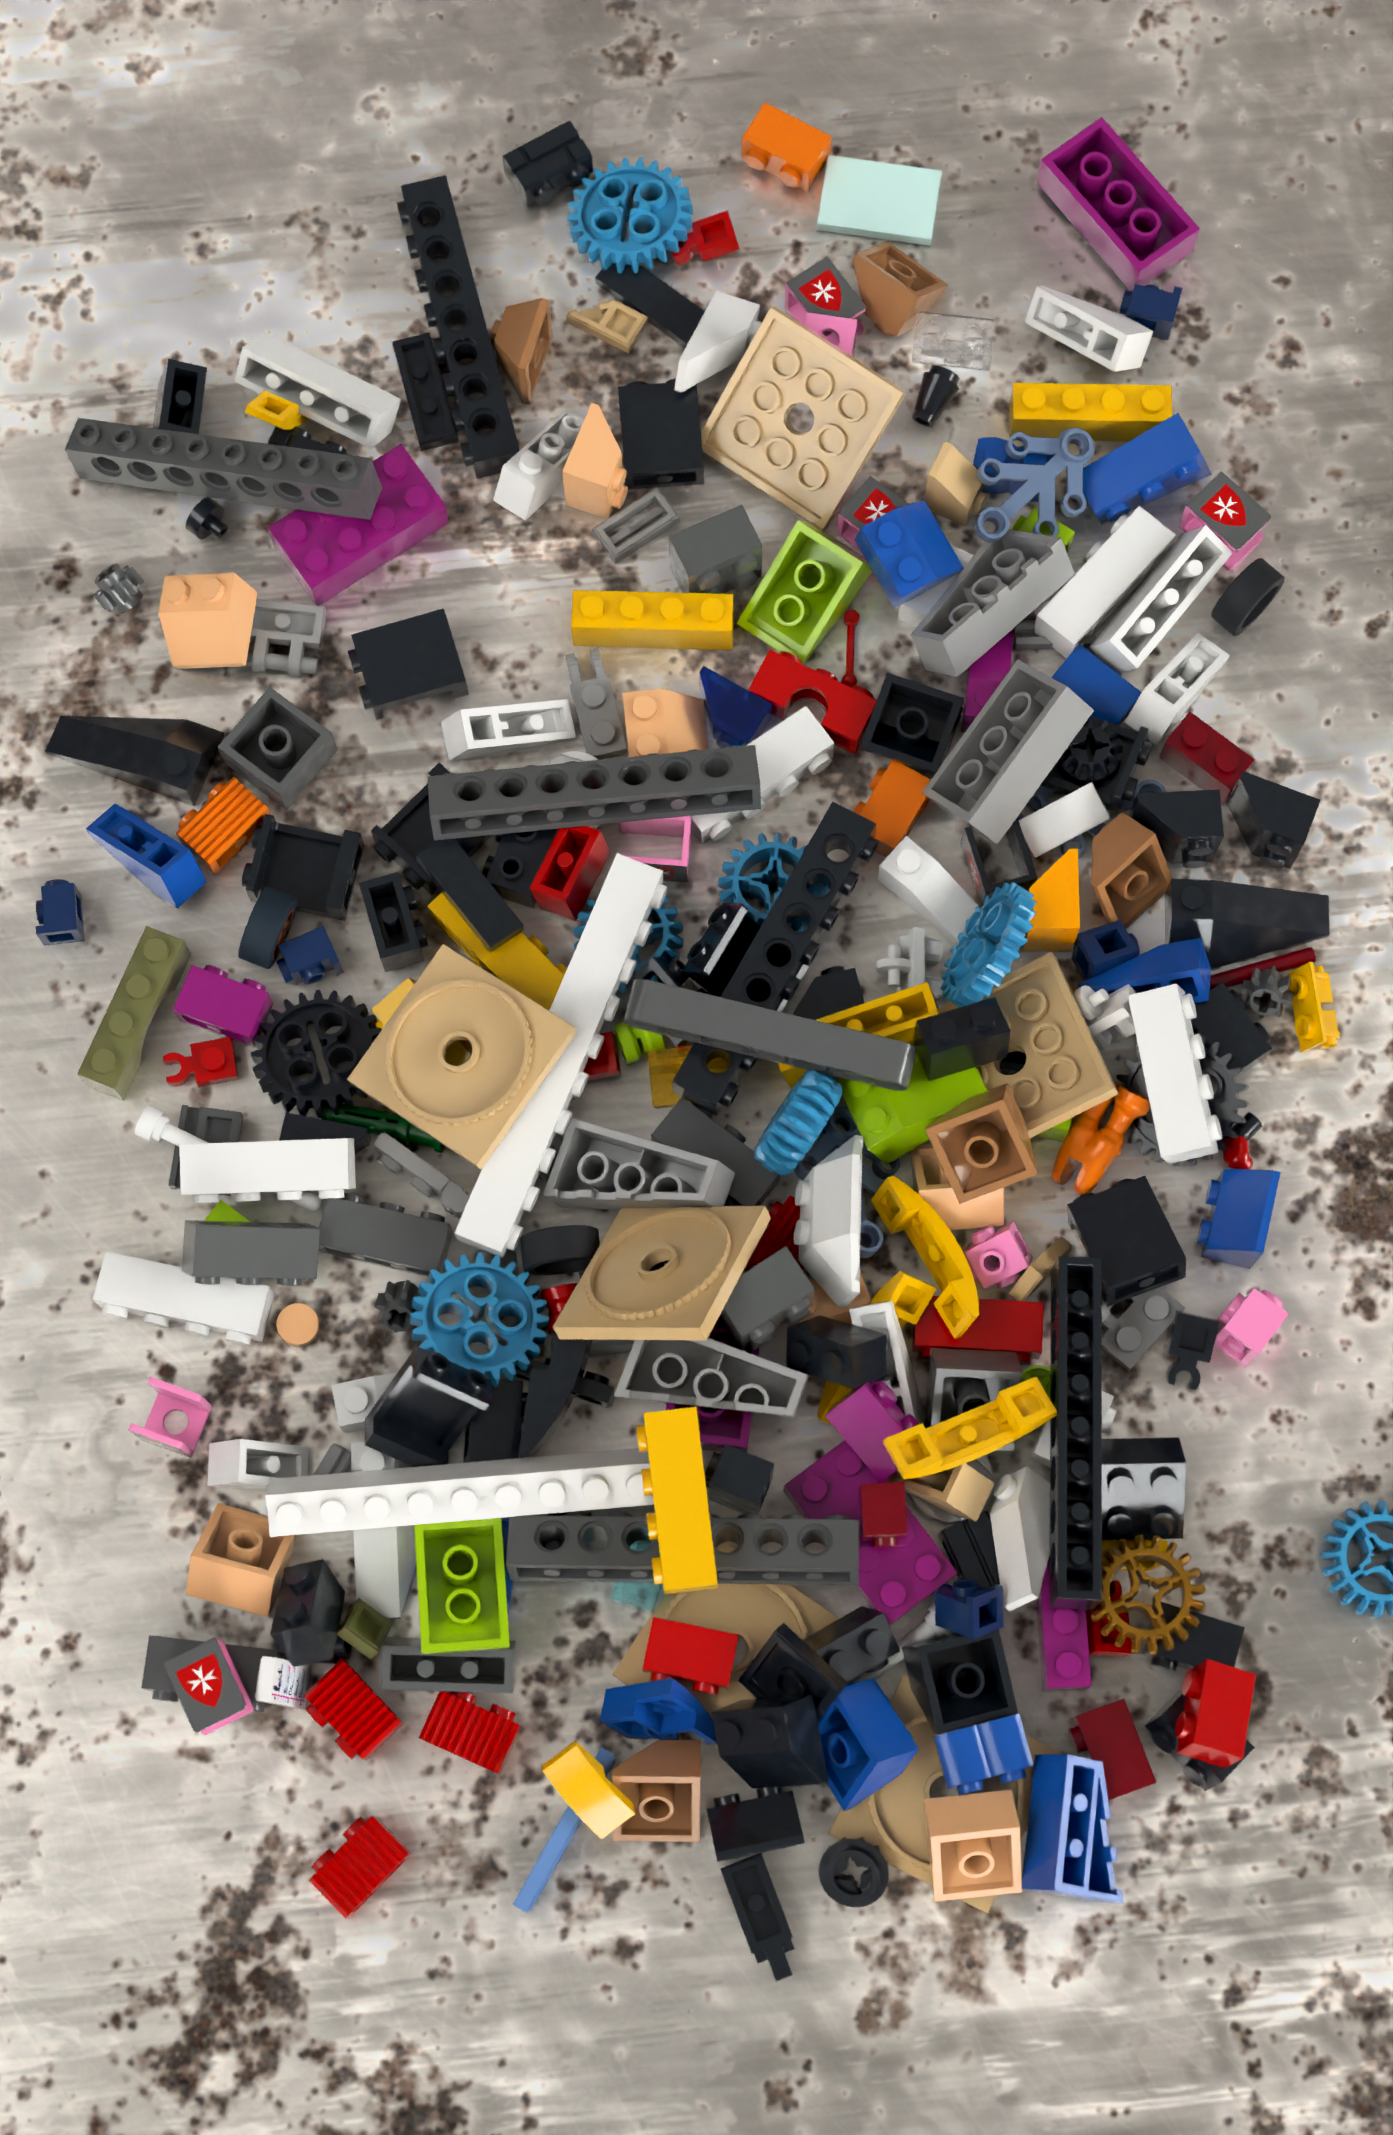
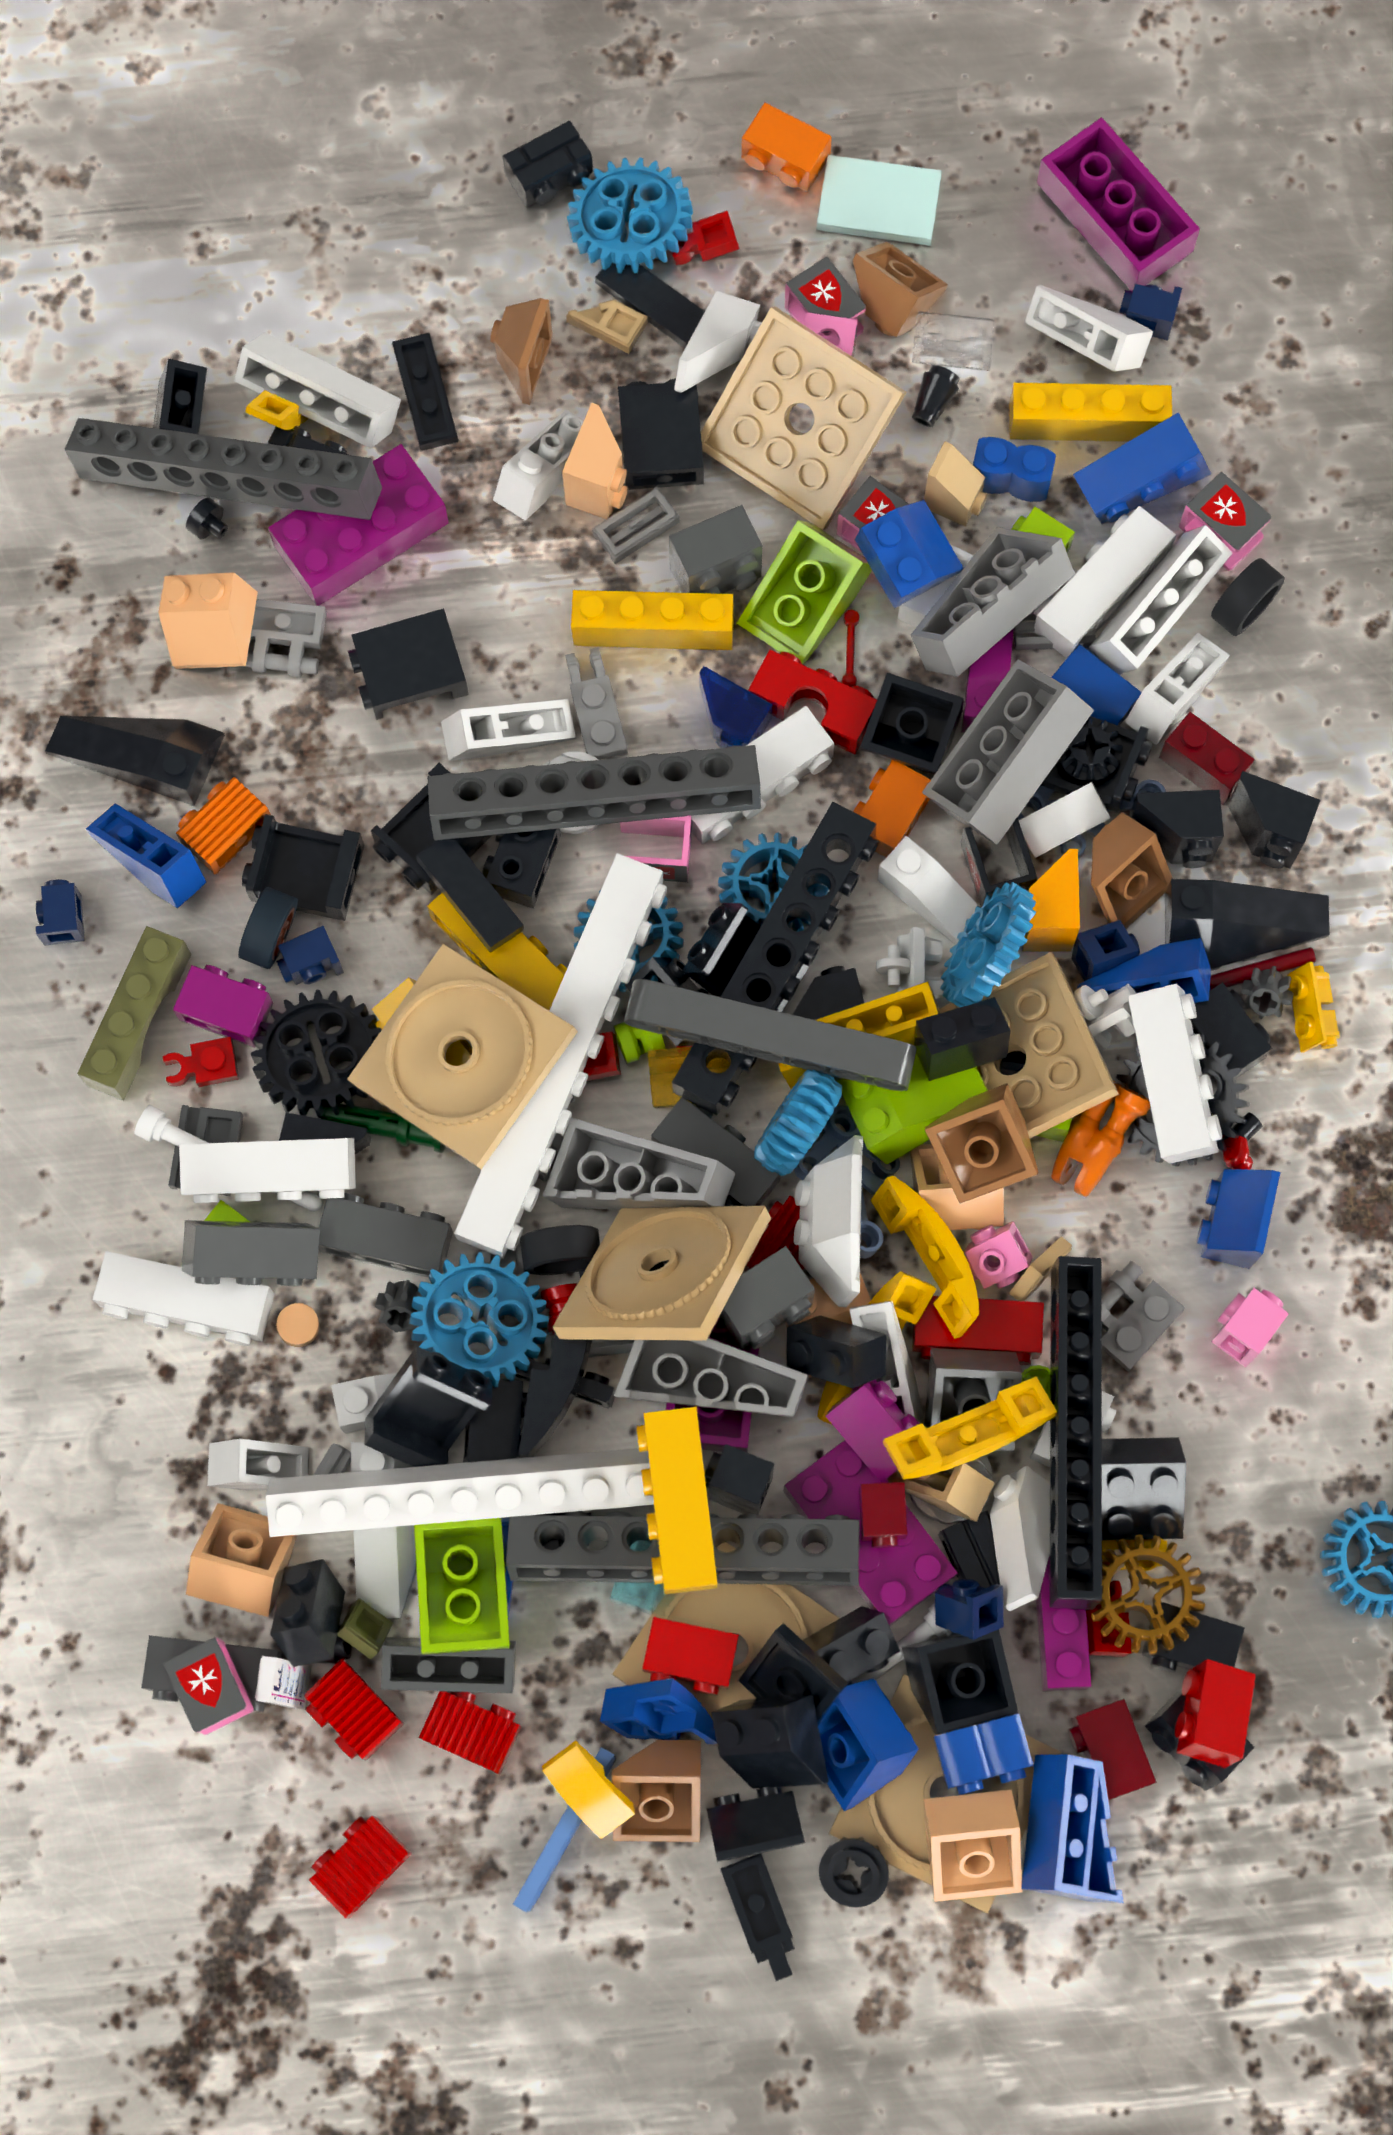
(118, 588): dark grey gear -> none
(168, 1400): bright pink piece -> none
(277, 748): dark grey brick -> none
(391, 921): black brick -> none
(425, 1177): light grey hinge -> none
(432, 202): black brick -> none
(570, 870): red brick -> none
(663, 722): light nougat slope -> none
(1039, 481): sand blue plant -> none
(1130, 1237): black panel -> none
(1191, 1340): black plate -> none

